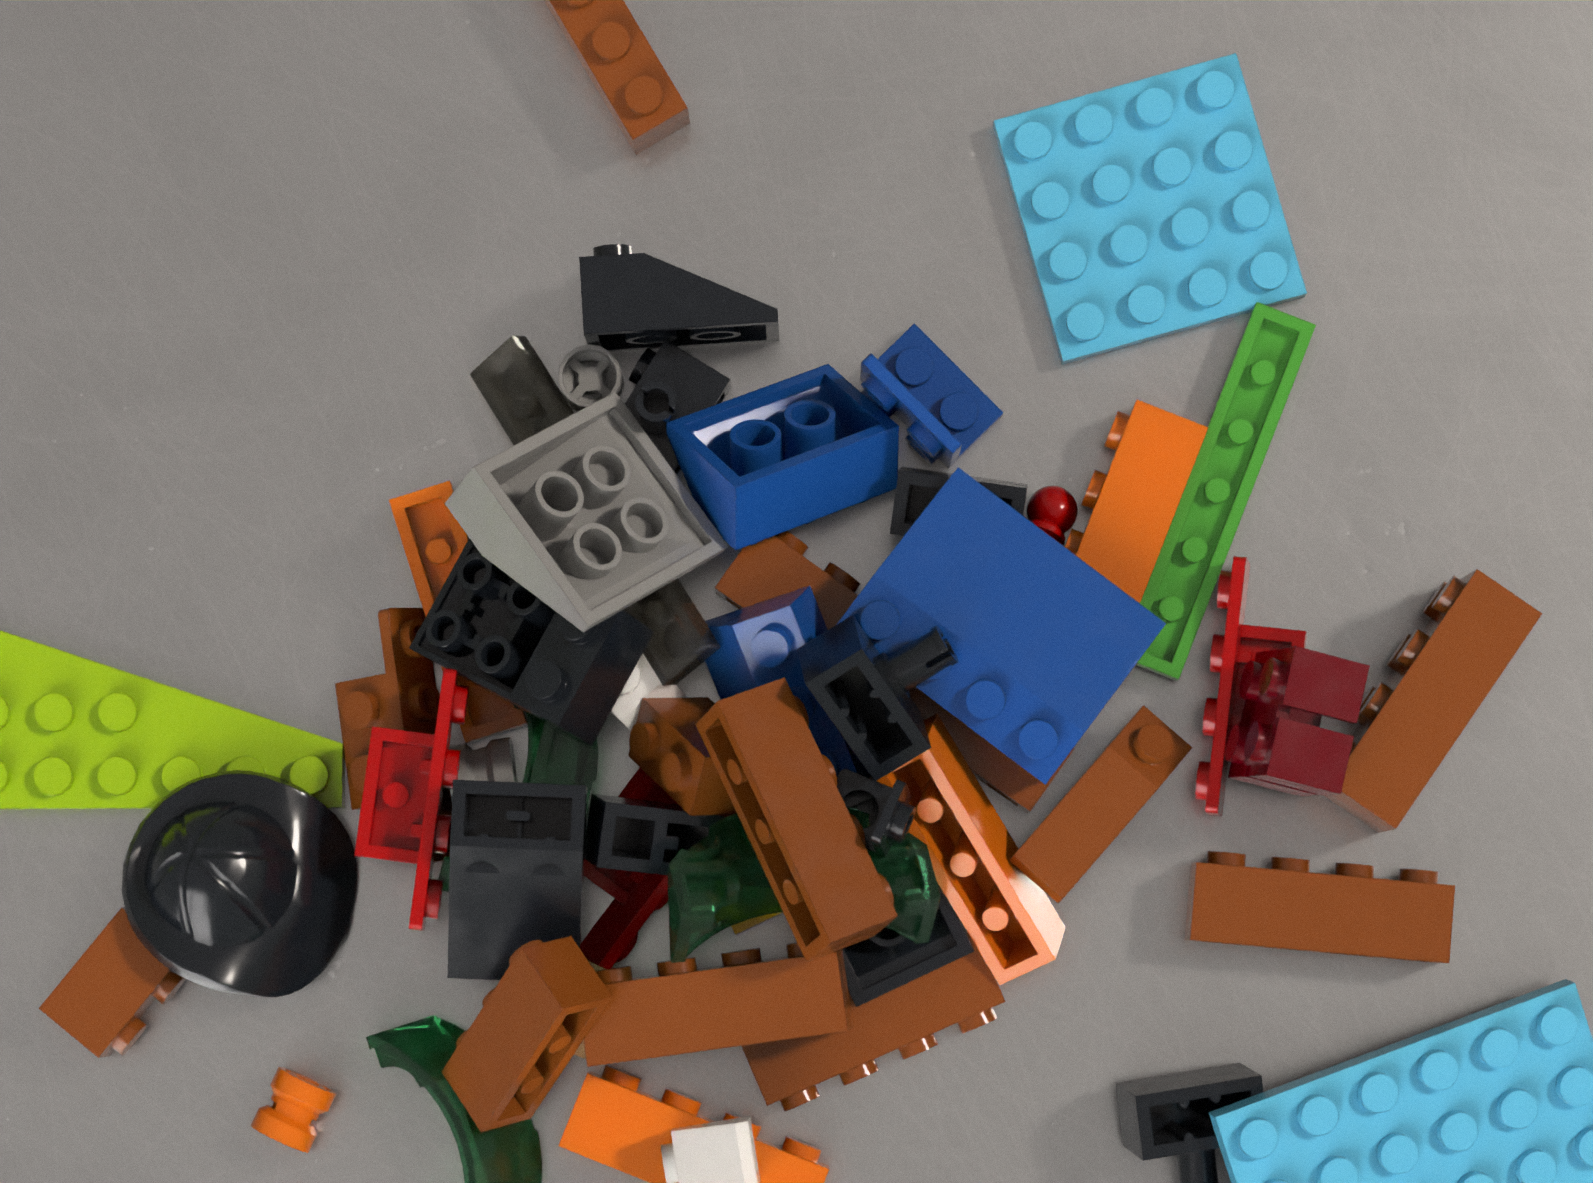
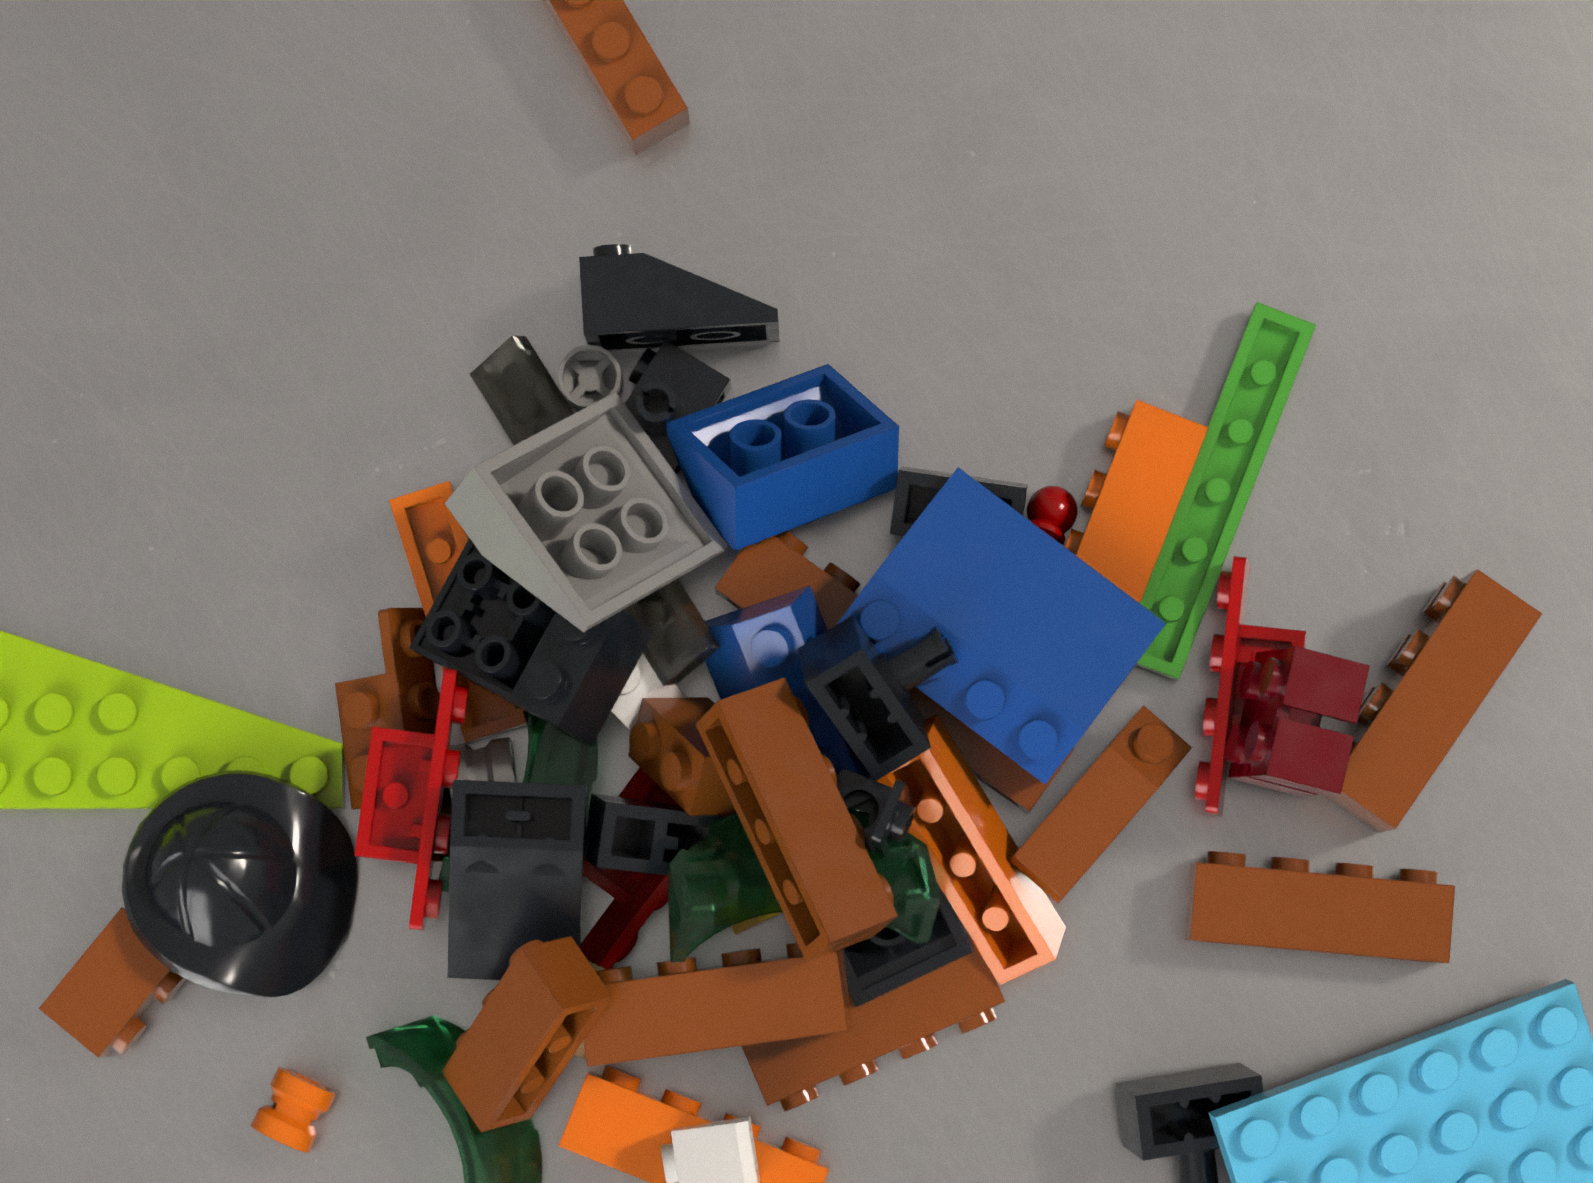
(930, 396): blue bracket -> none
(1149, 208): medium azure plate -> none

